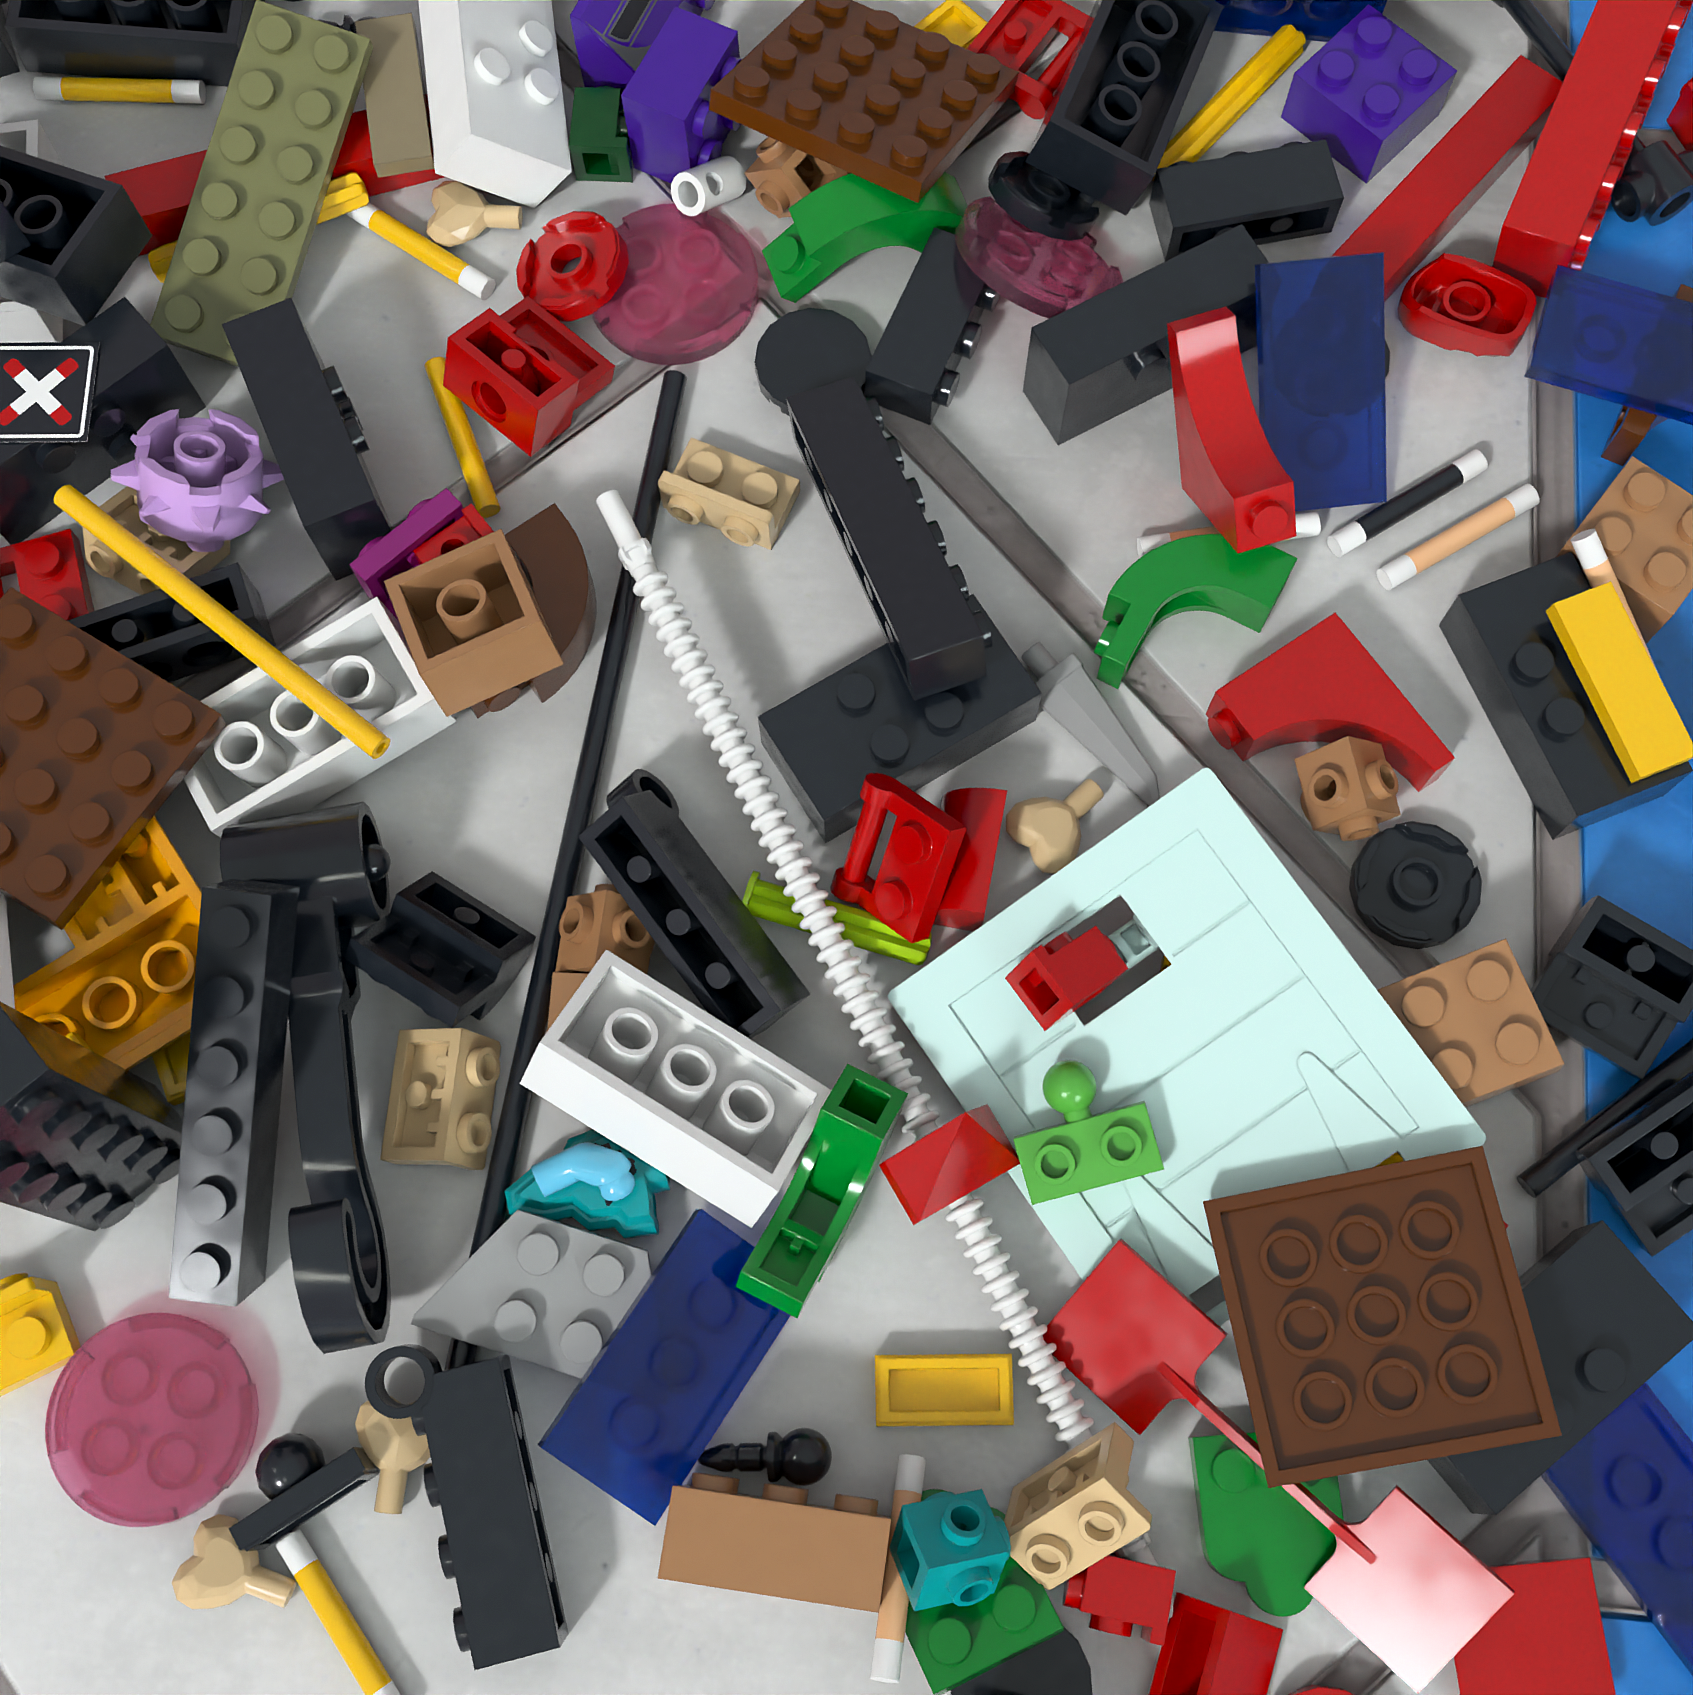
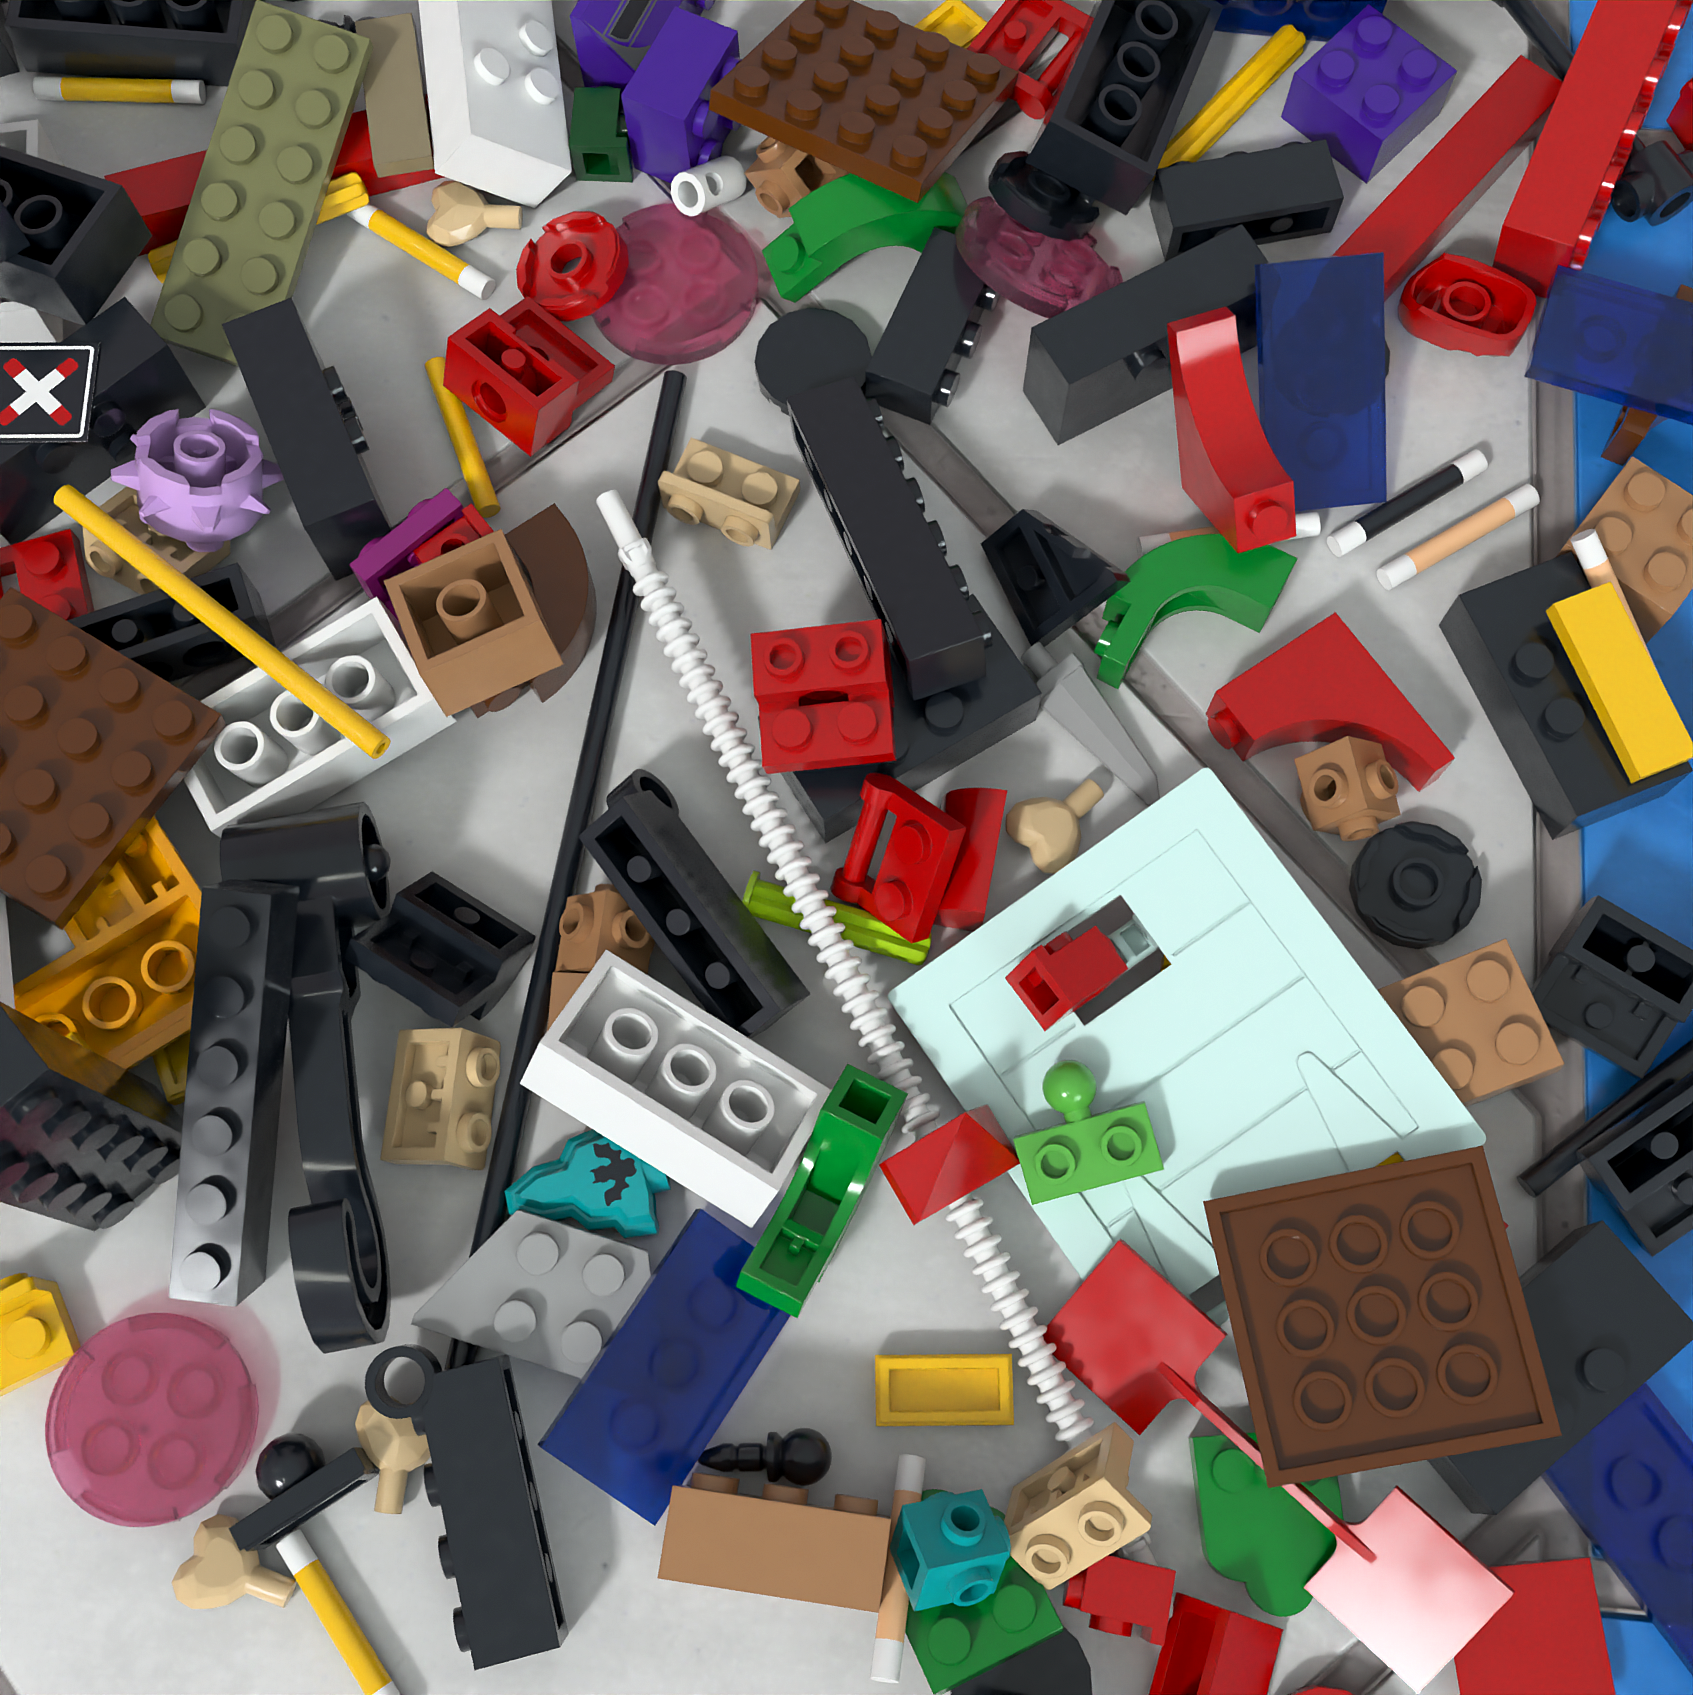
(589, 1164): medium azure arm -> none
(824, 696): none -> red brick
(1049, 575): none -> black wing

